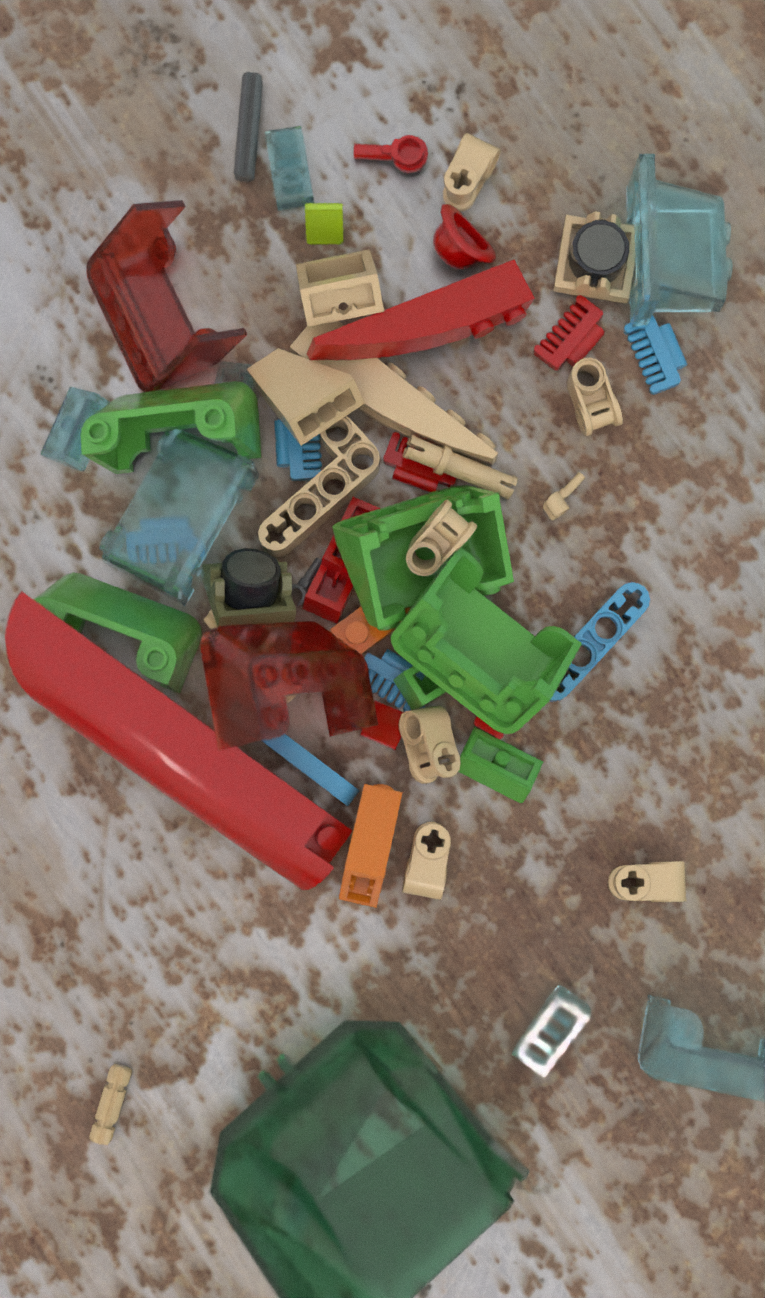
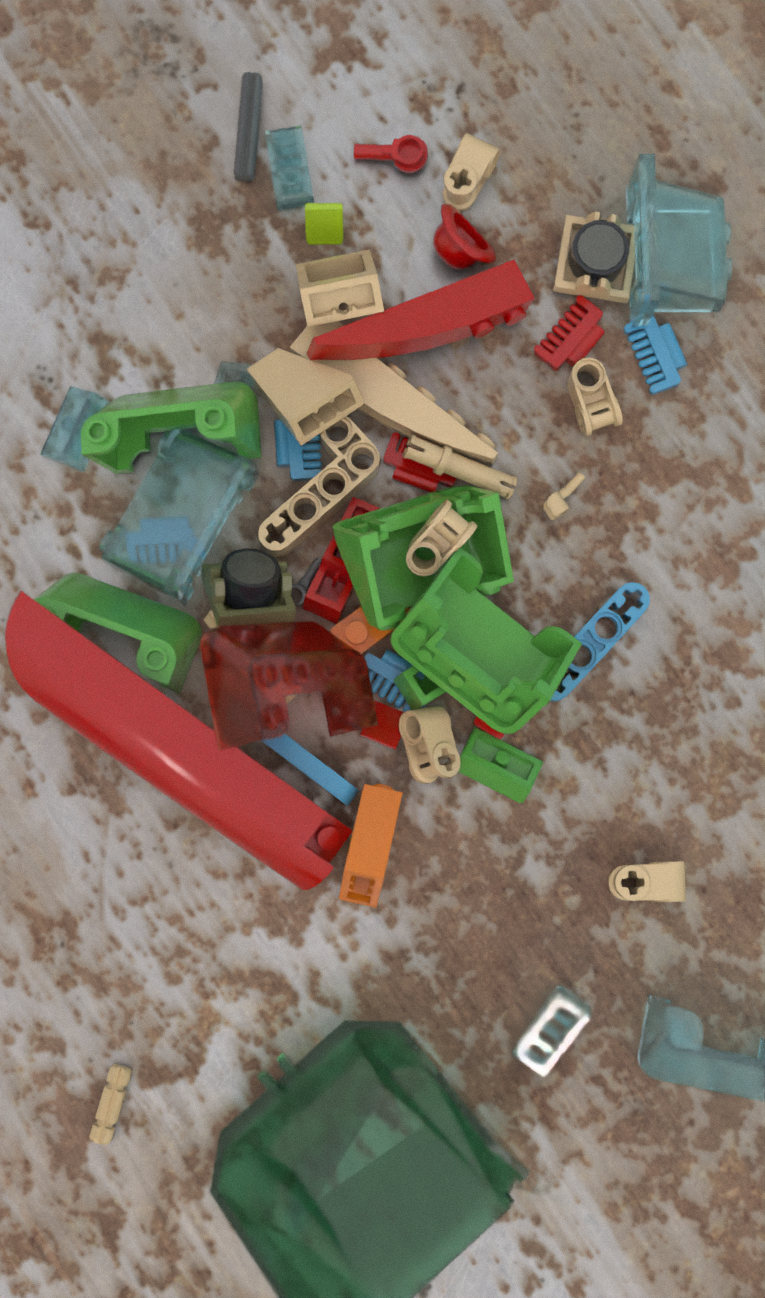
(143, 305): clear red windscreen -> none
(426, 868): tan piece -> none

